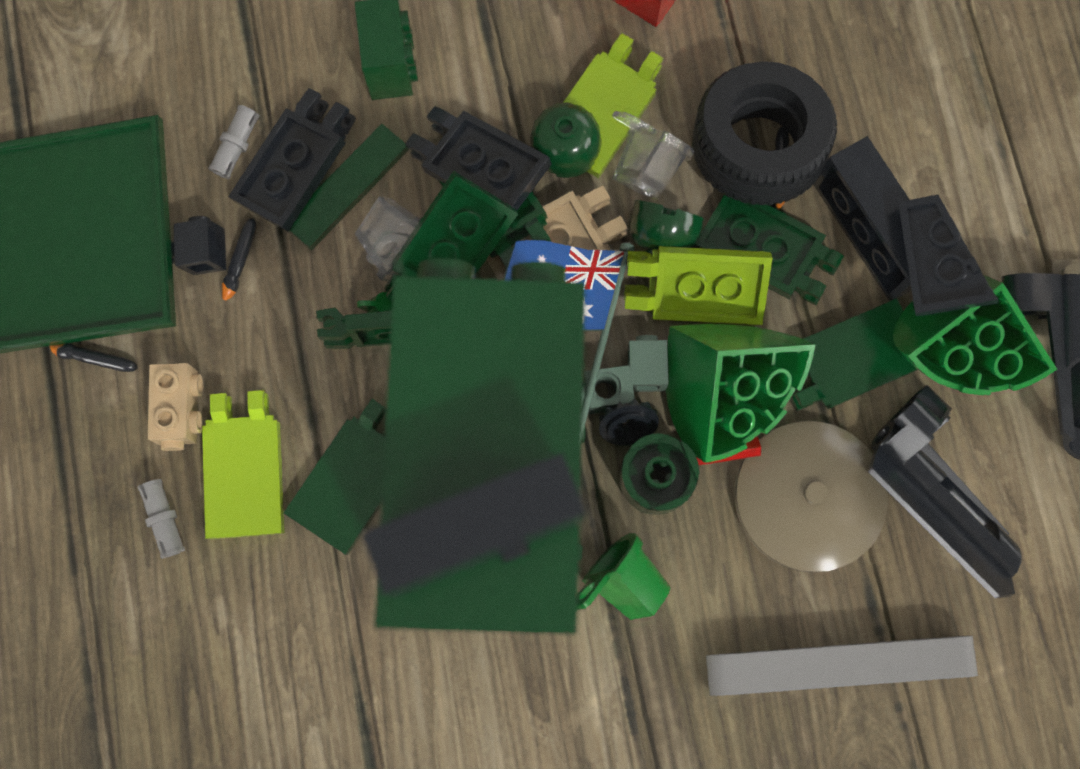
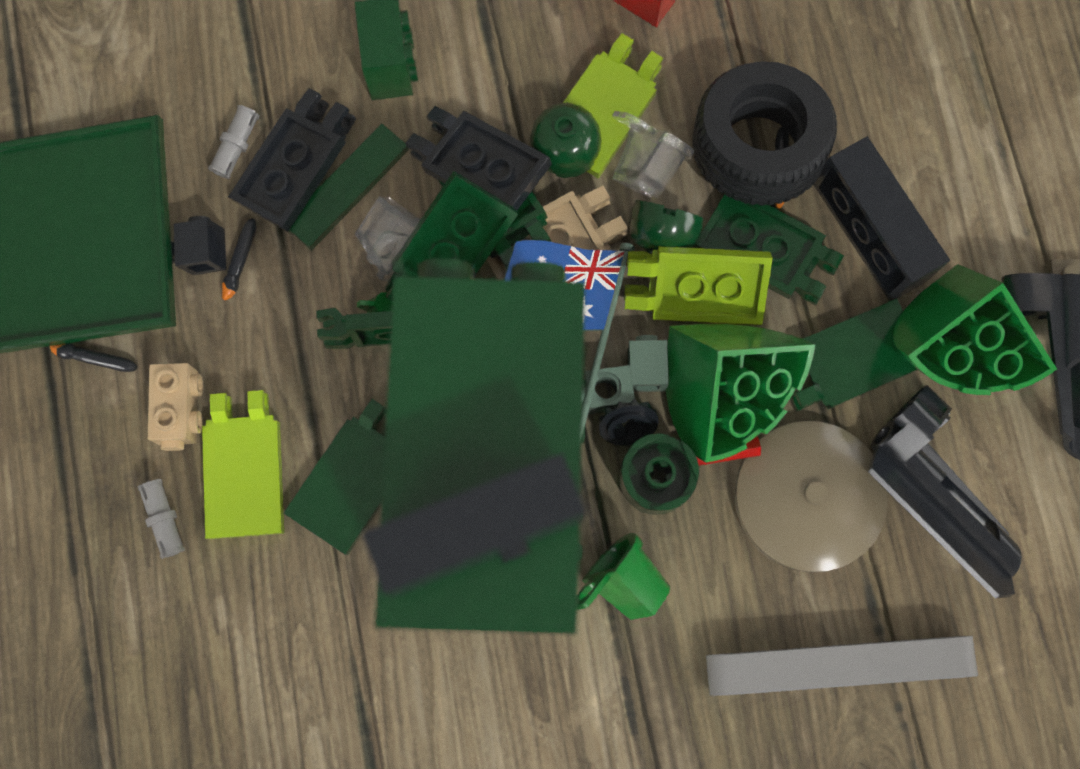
(939, 262): black wing -> none

